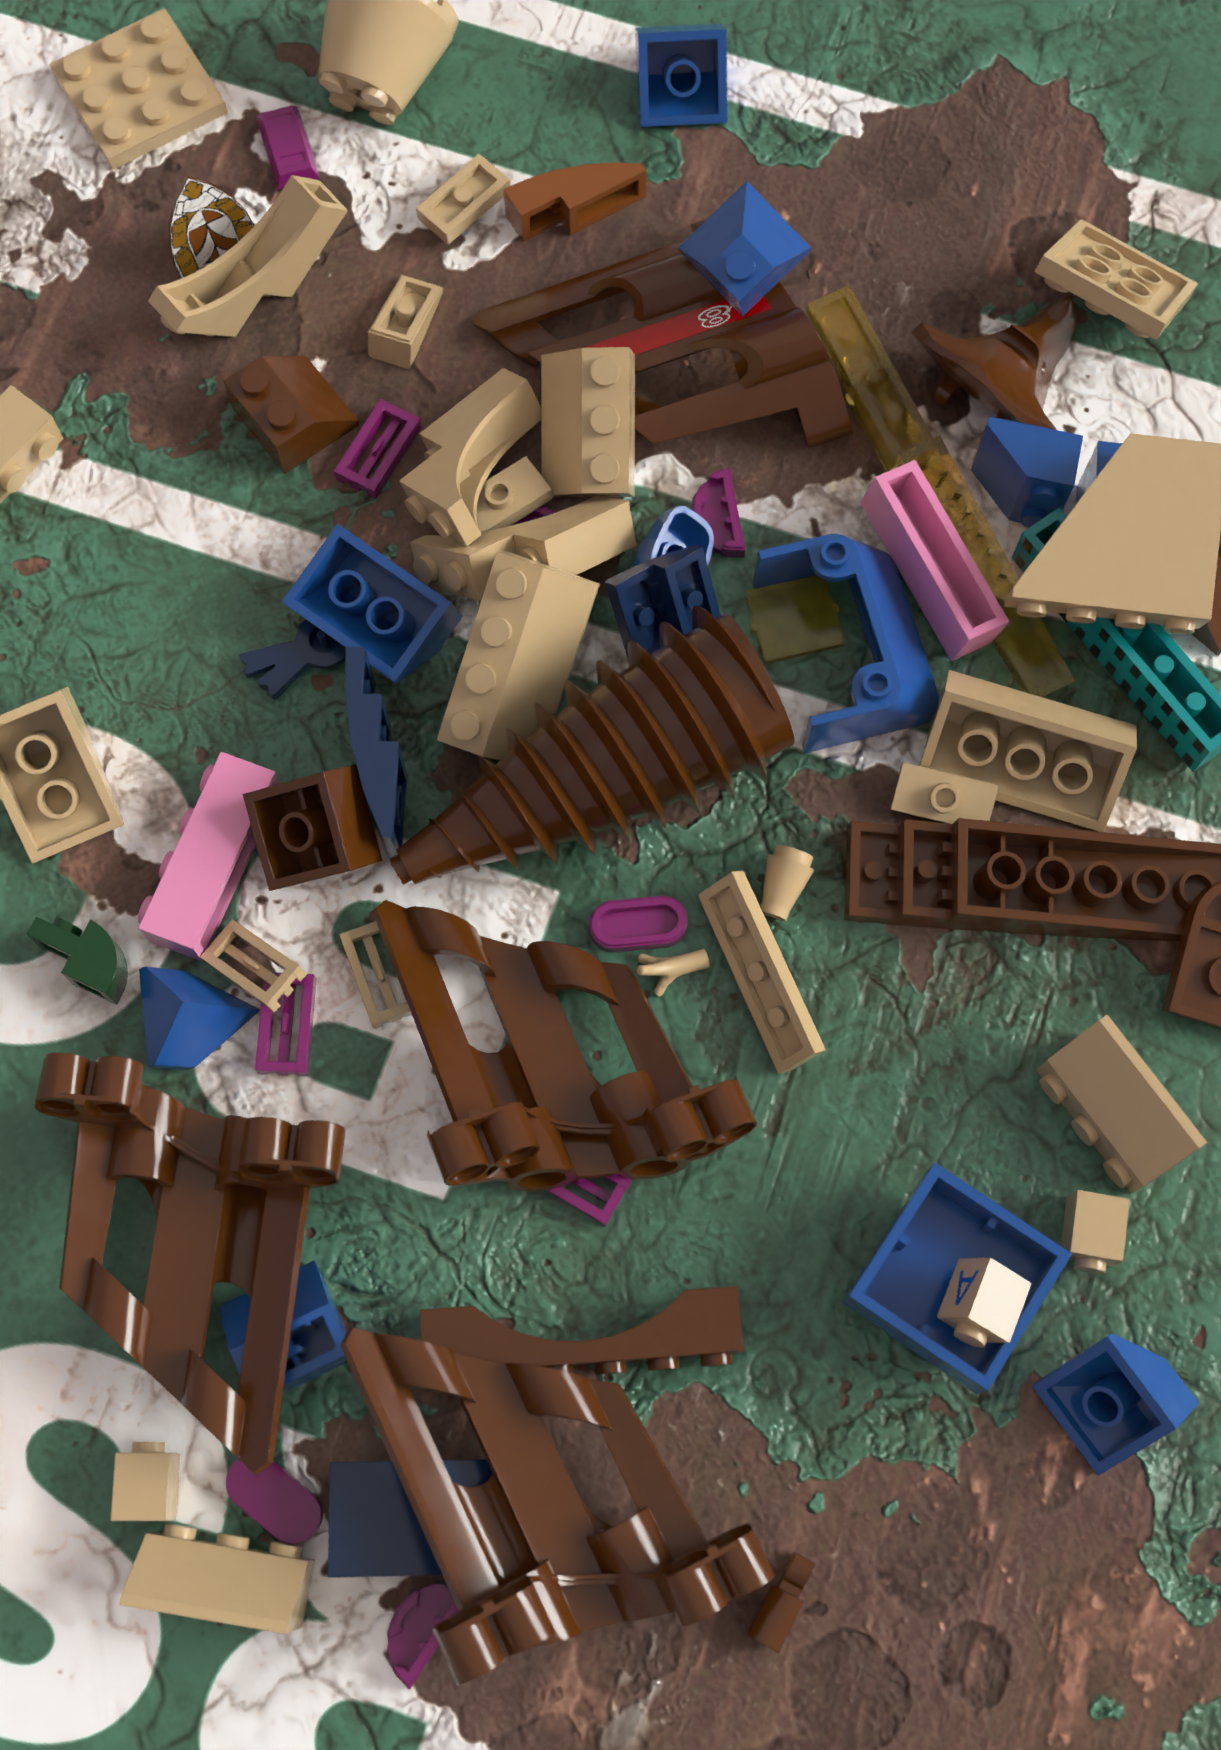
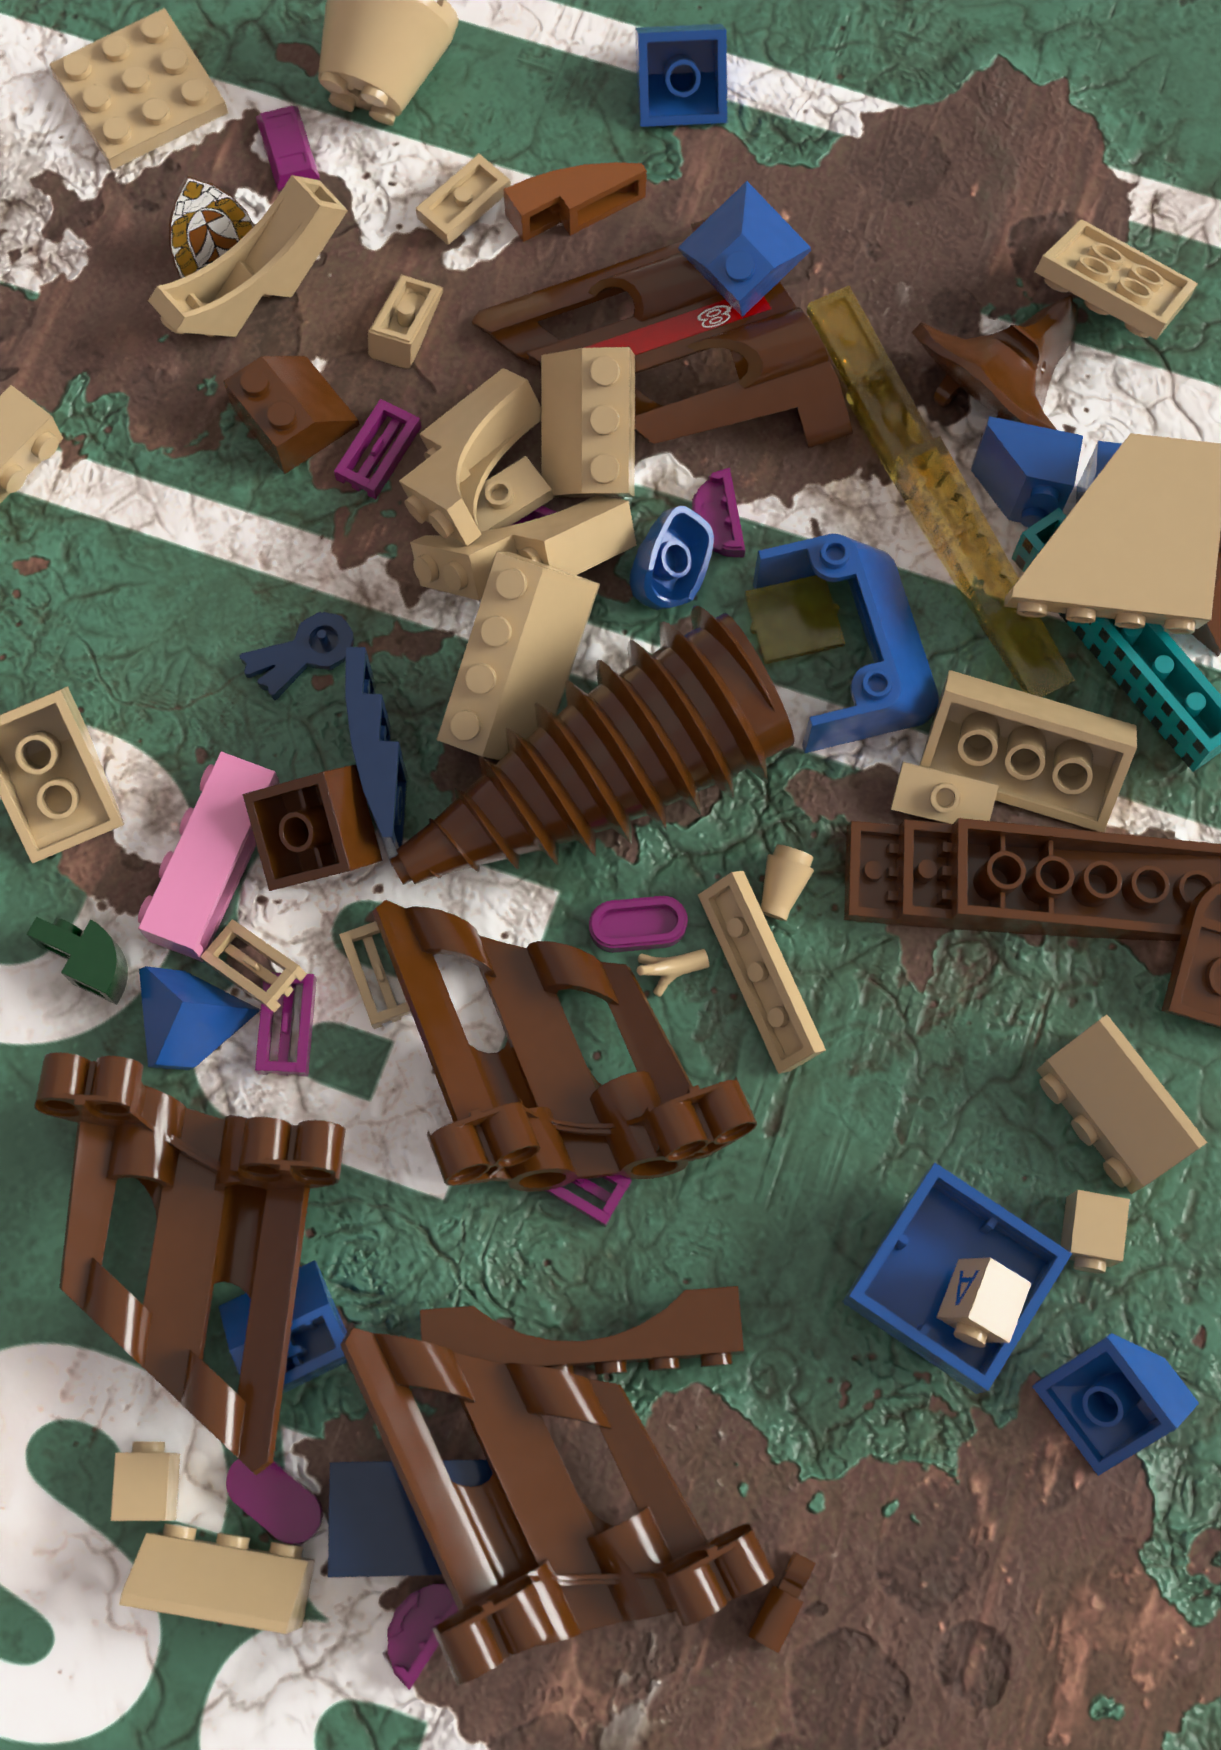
(373, 605): blue slope -> none
(660, 592): dark blue slope -> none
(933, 560): bright pink brick -> none

